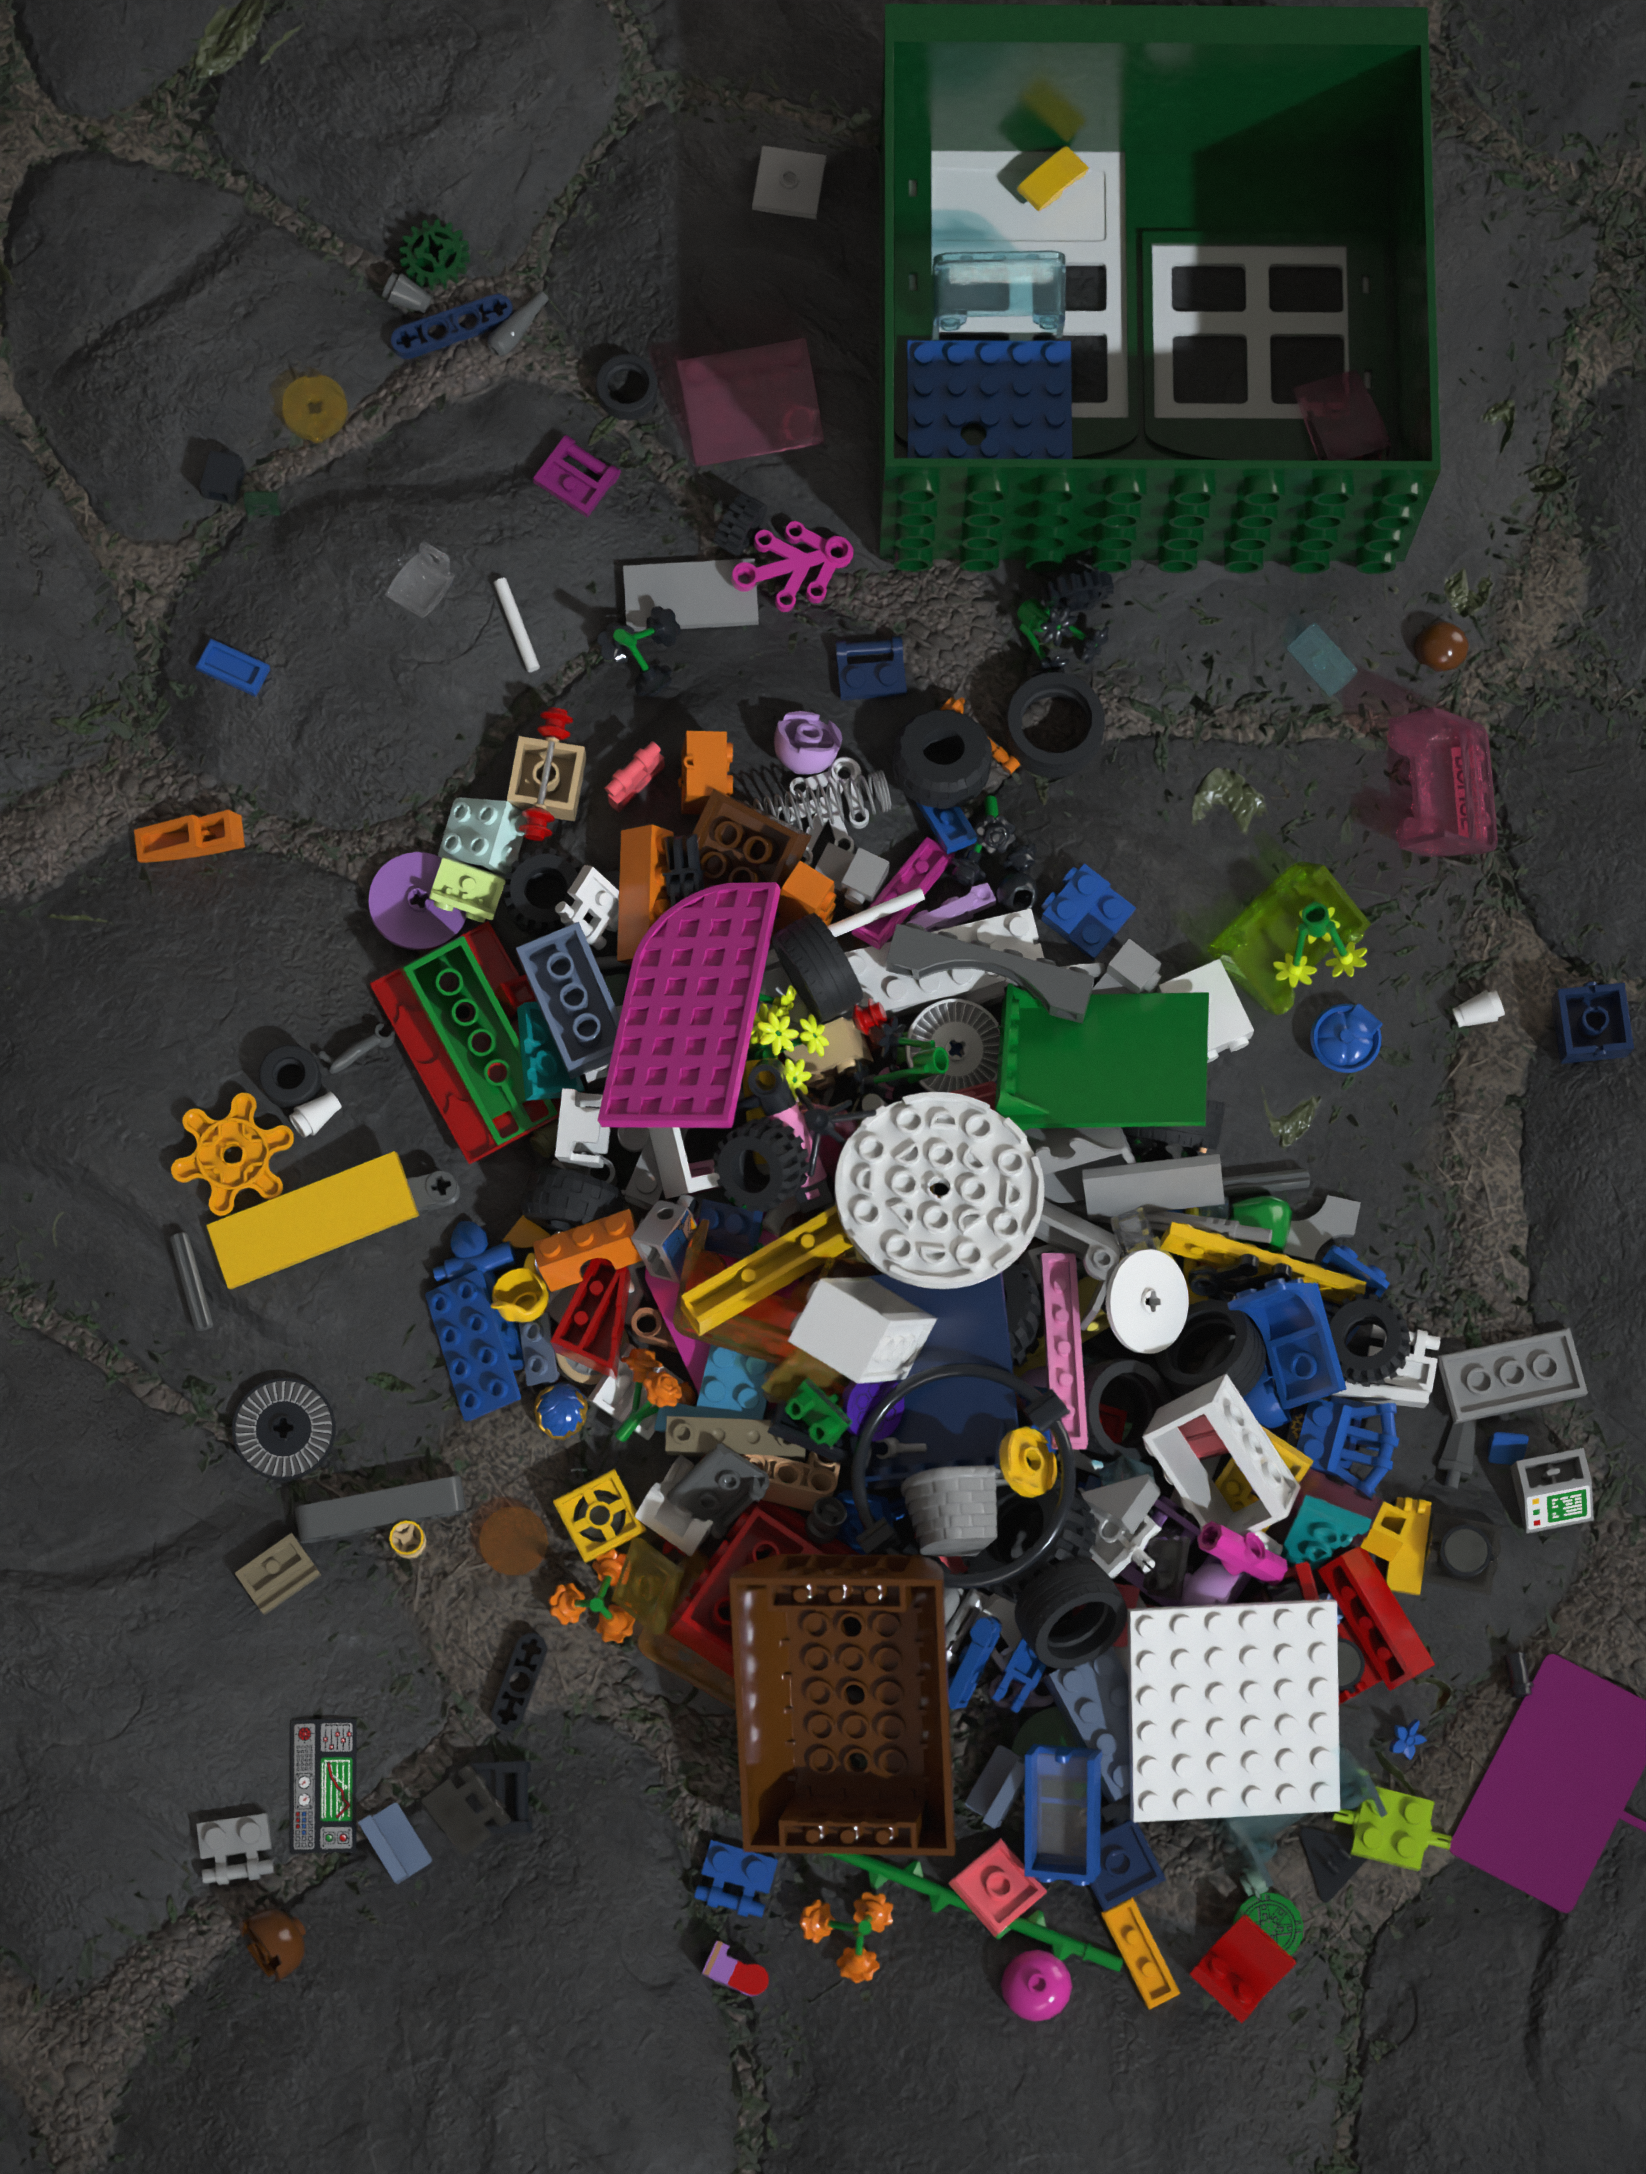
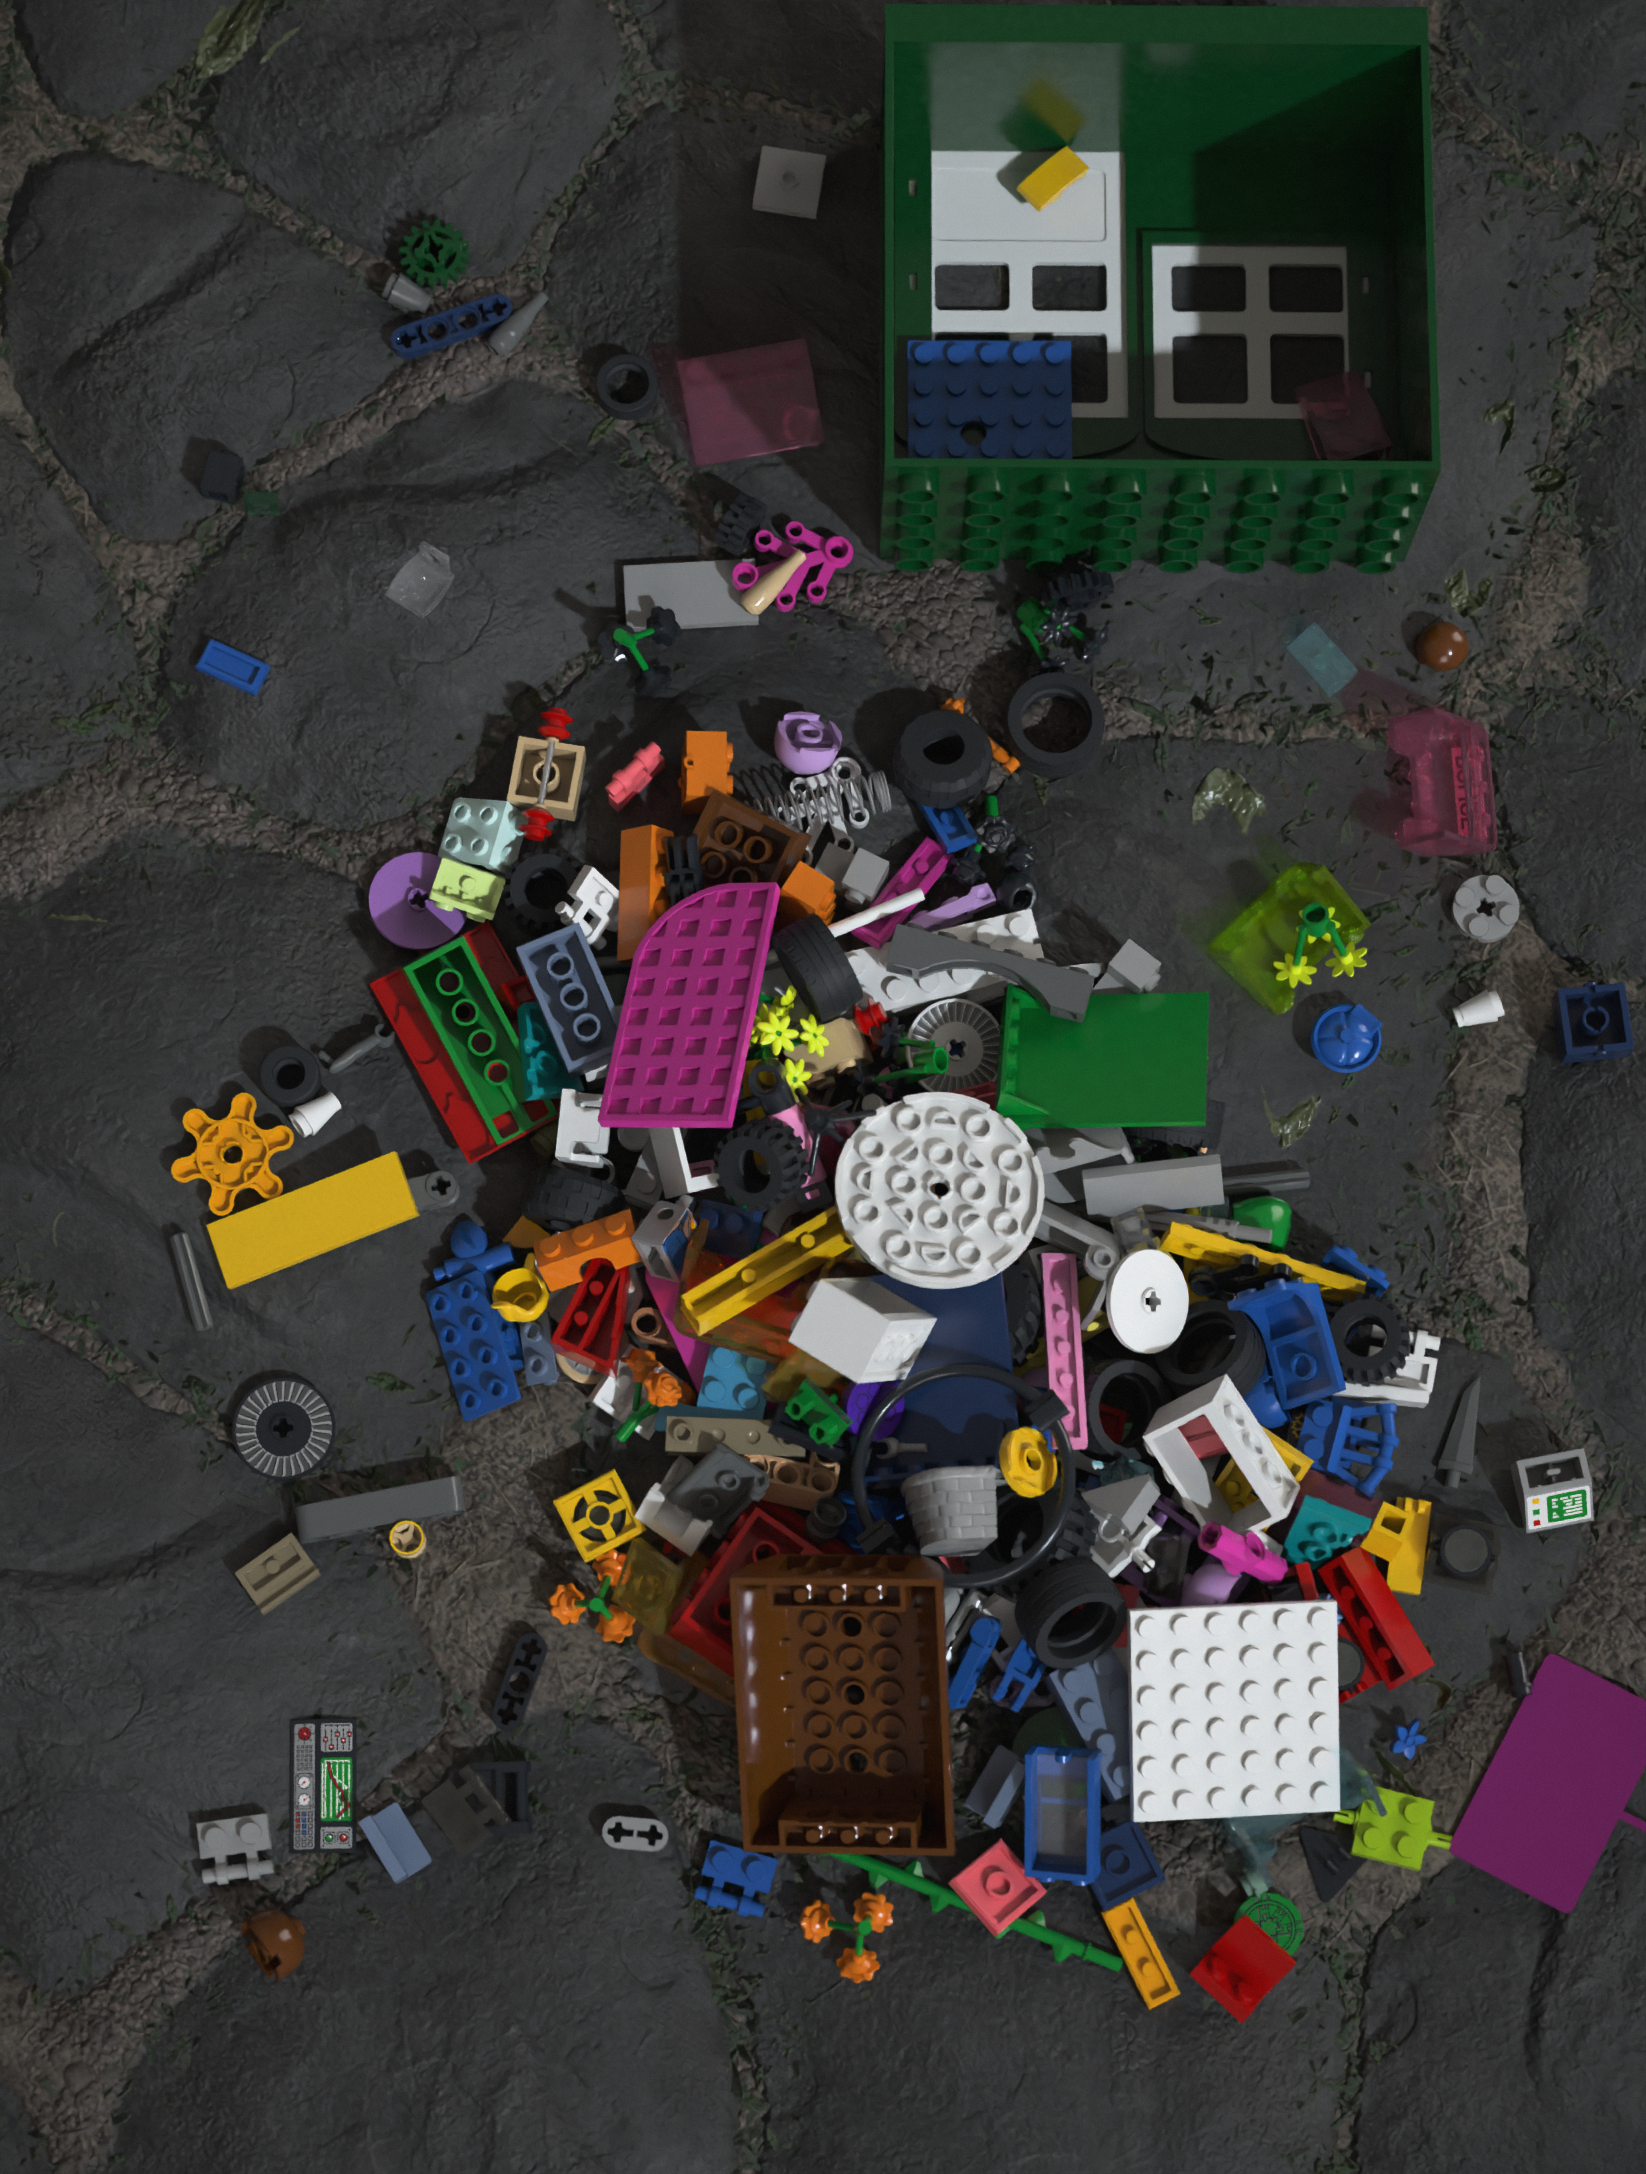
(190, 837): orange slope -> none
(314, 390): clear yellow plate -> none
(513, 1541): clear orange tile -> none
(516, 625): white bar -> none
(560, 1410): blue hair -> none
(571, 484): magenta plate -> none
(635, 1843): none -> light grey beam
(744, 1978): leg -> none
(767, 588): none -> tan piece
(873, 678): dark blue plate -> none
(998, 287): clear light blue windscreen -> none
(1036, 1985): dark pink cylinder -> none
(1086, 911): blue plate -> none
(1227, 1018): white brick -> none
(1334, 1220): light grey tile -> none
(1493, 891): none -> light grey plate
(1507, 1448): blue slope -> none
(1512, 1375): light grey tile -> none

